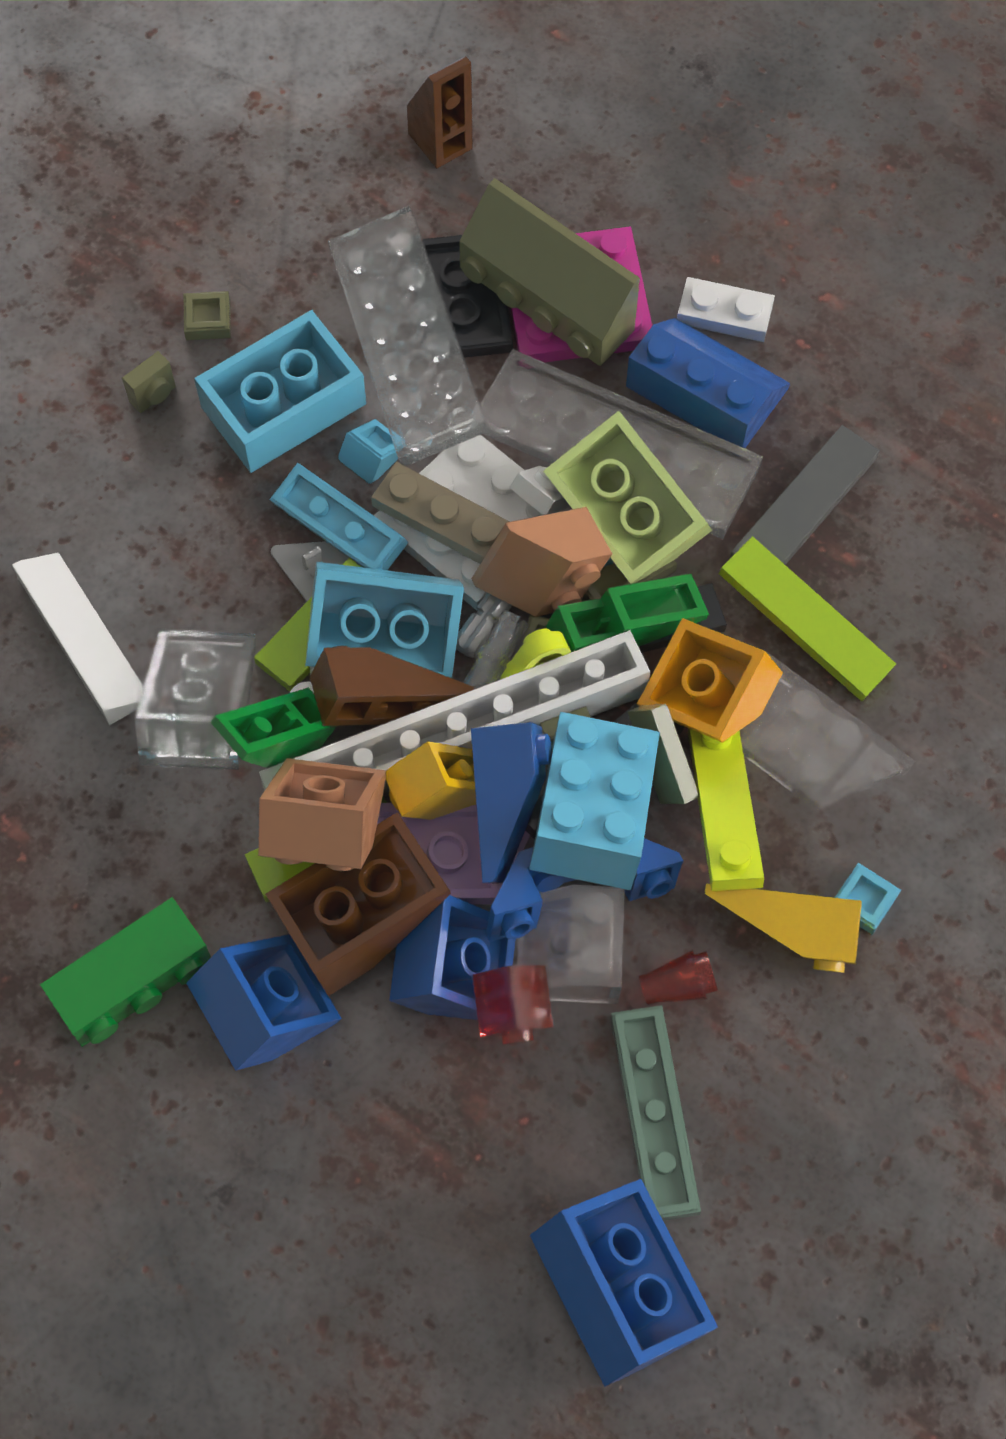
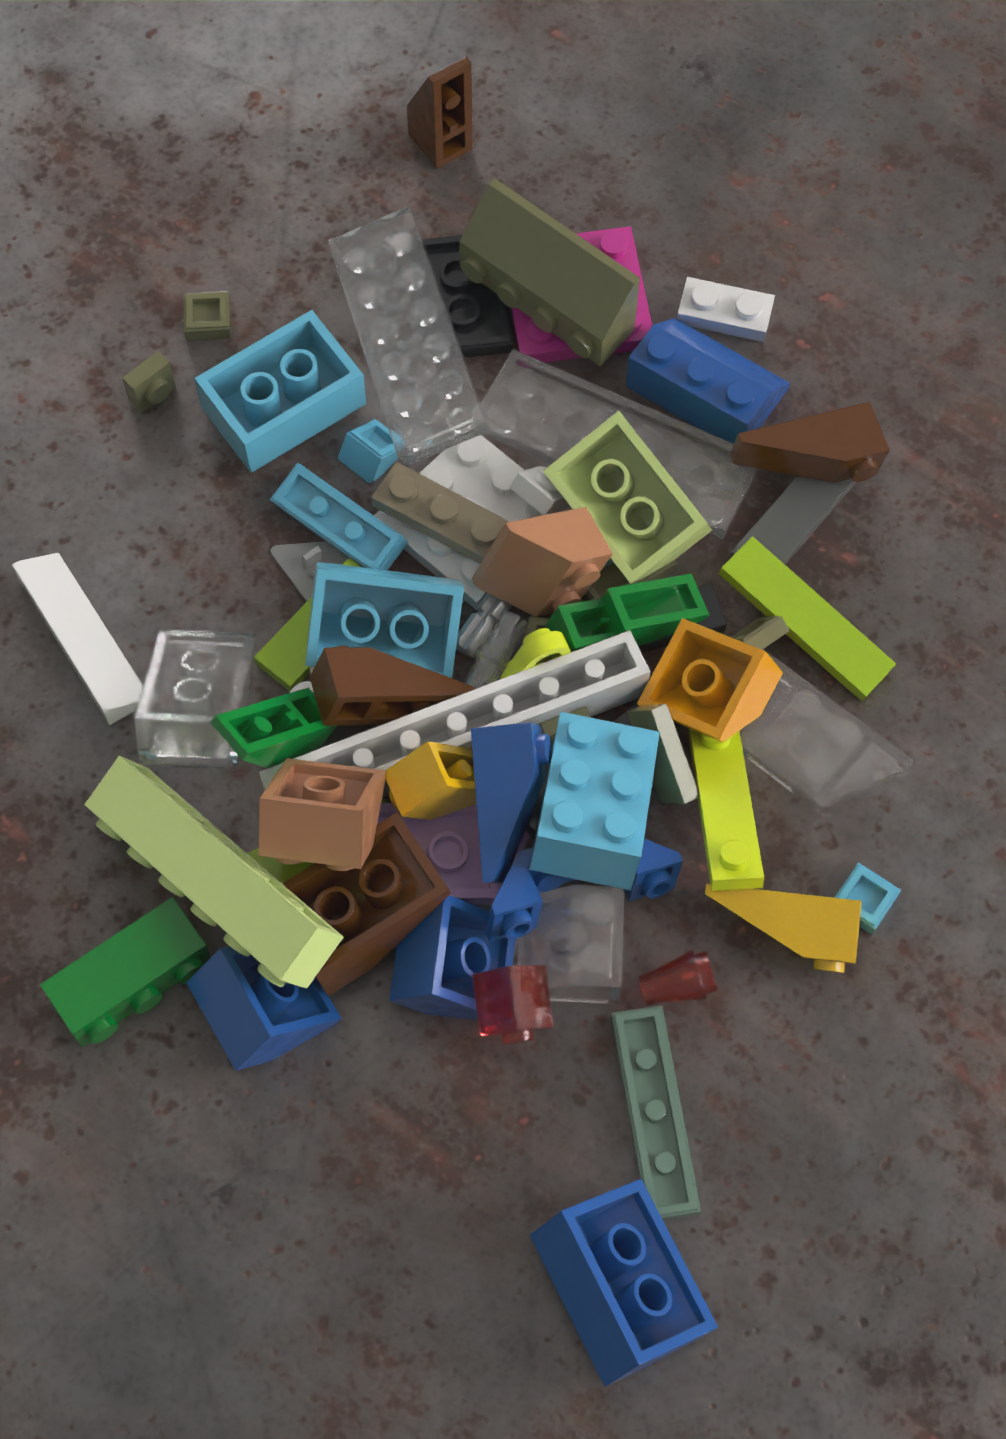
(214, 874): none -> yellowish green brick
(762, 631): none -> olive tile
(818, 447): none -> reddish brown slope

